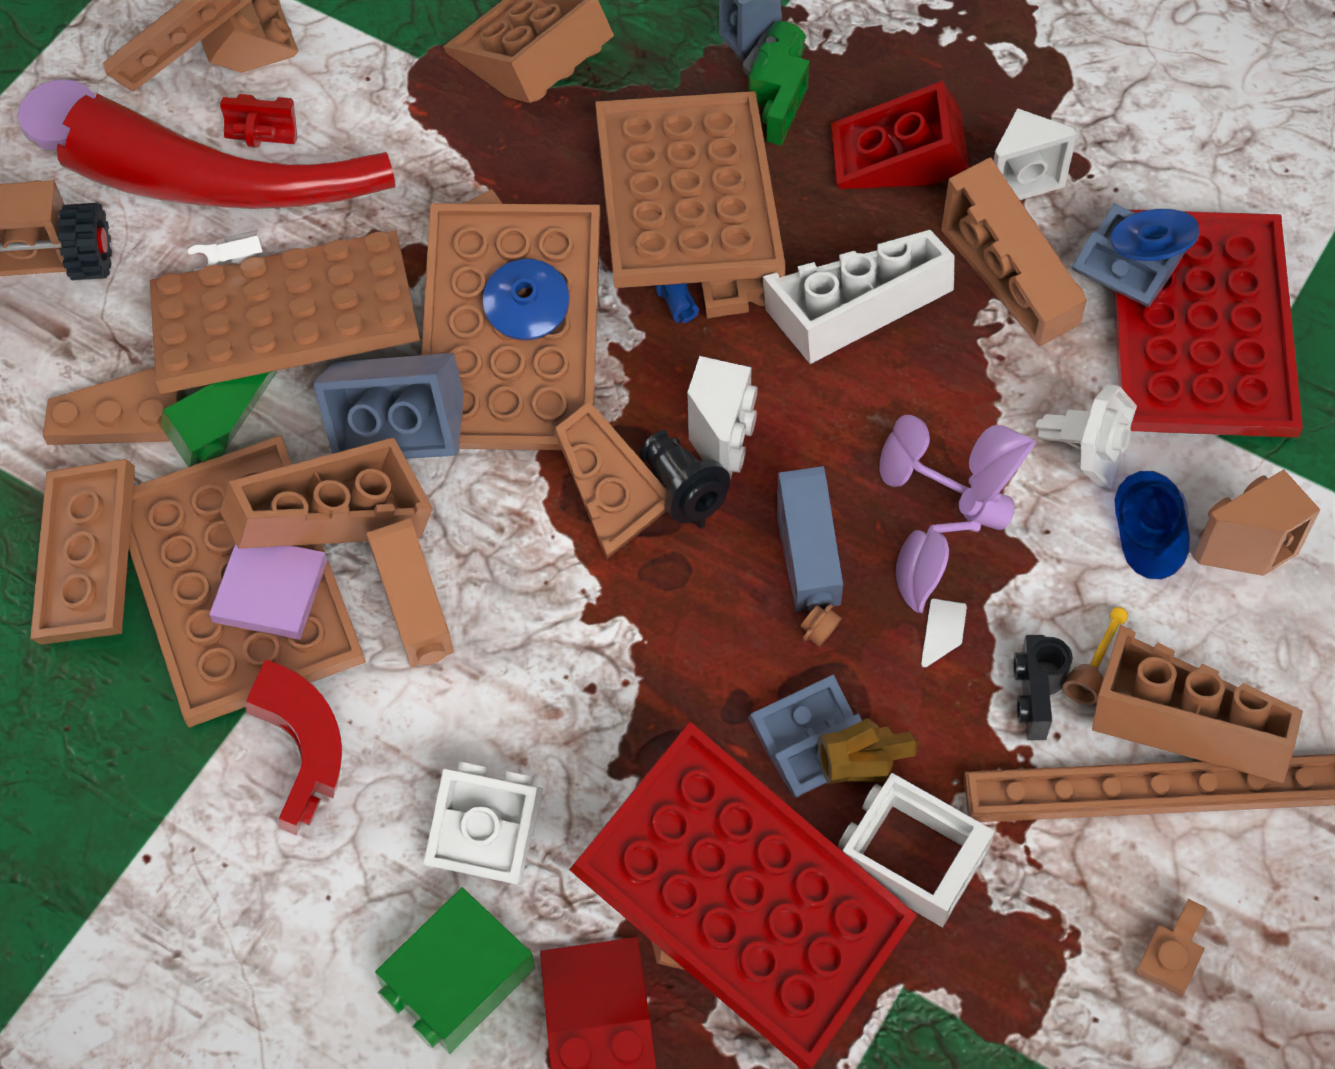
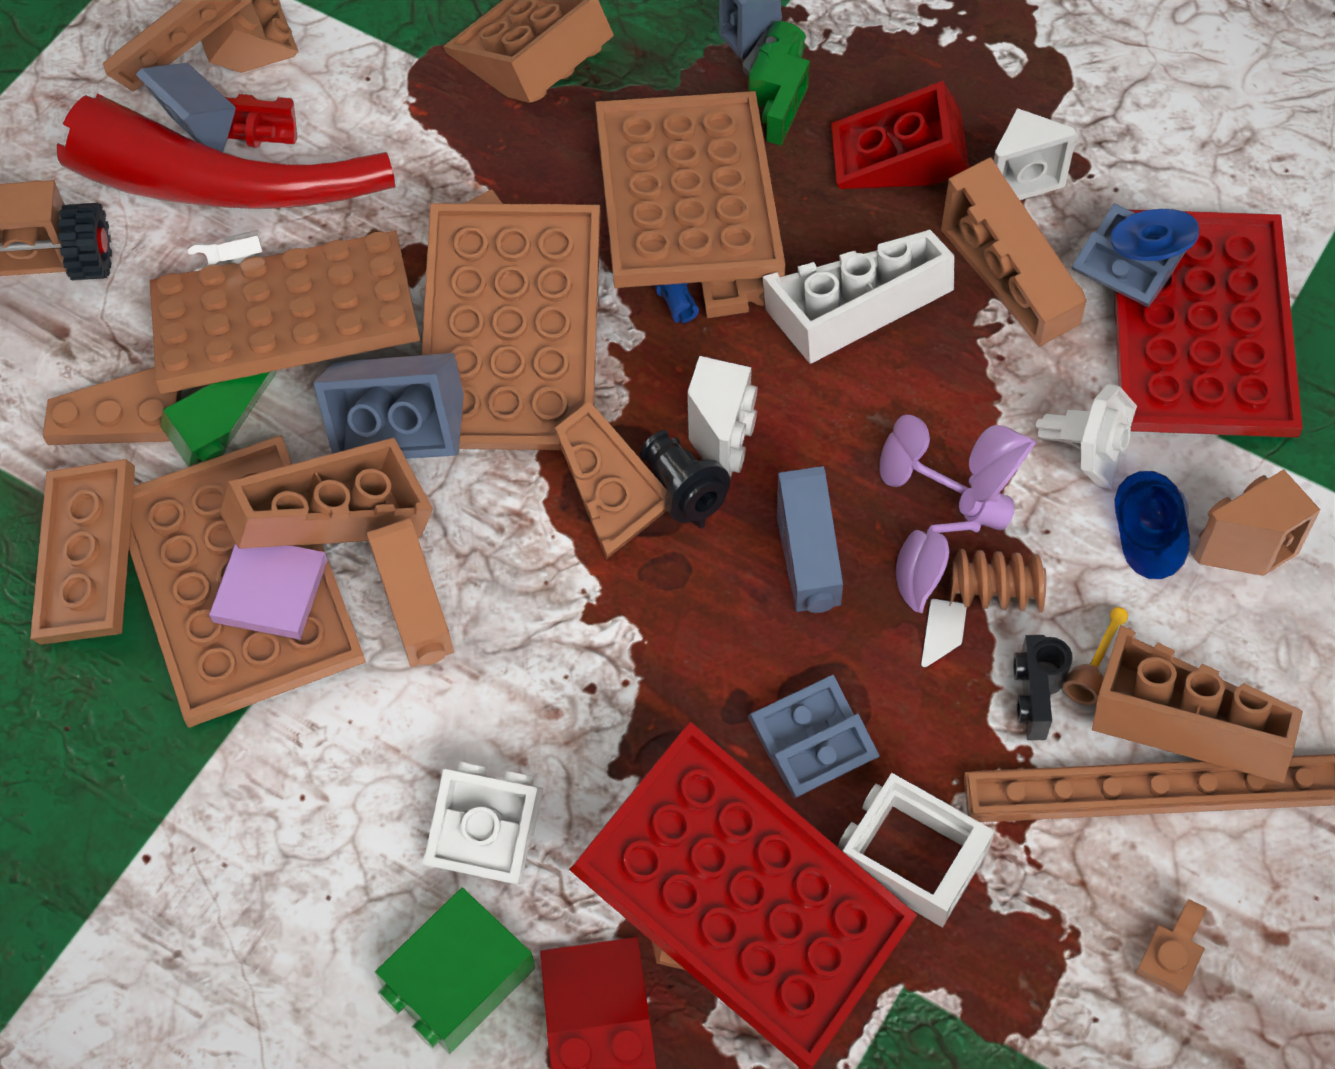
(45, 109): lavender tile -> none
(191, 102): none -> sand blue slope
(304, 714): red arch -> none
(529, 316): blue dish -> none
(820, 624): nougat plate -> none
(863, 752): pearl gold rock -> none
(998, 579): none -> nougat piece

